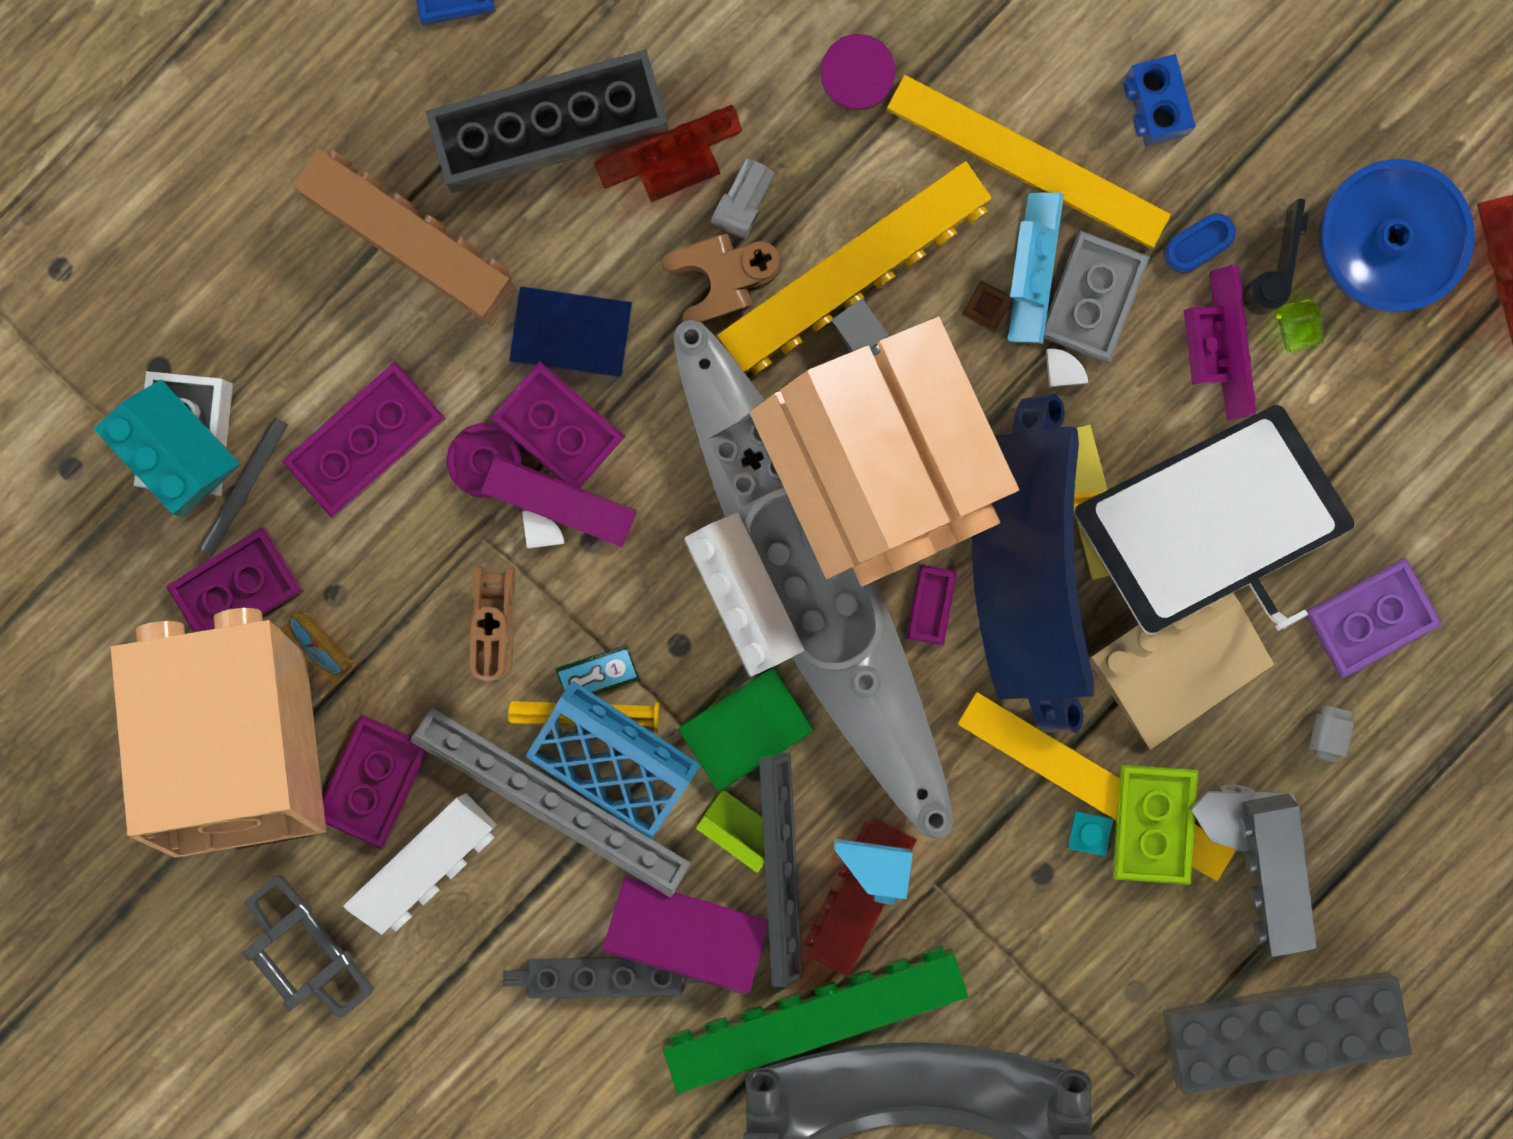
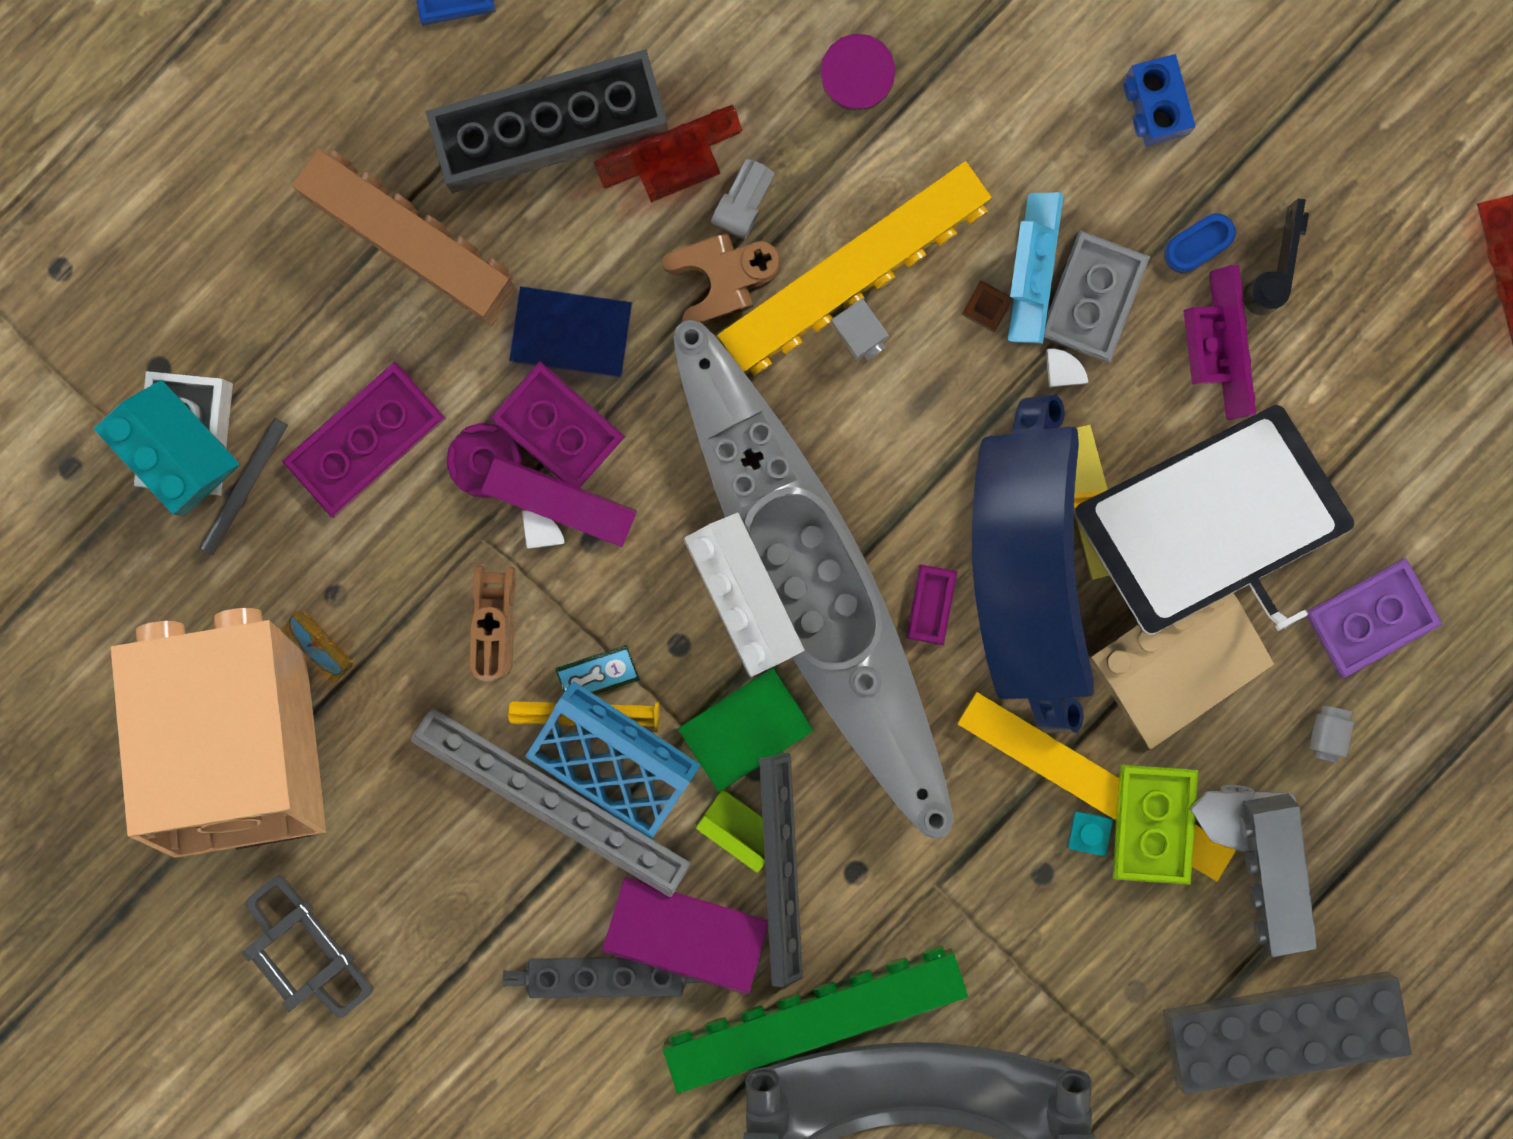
(239, 577): magenta tile -> none
(372, 781): magenta tile -> none
(421, 864): white slope -> none
(850, 909): clear red brick -> none
(878, 868): medium azure slope -> none
(885, 454): light nougat brick -> none
(1028, 161): yellow tile -> none
(1300, 325): clear neon green slope -> none
(1429, 229): blue dish -> none

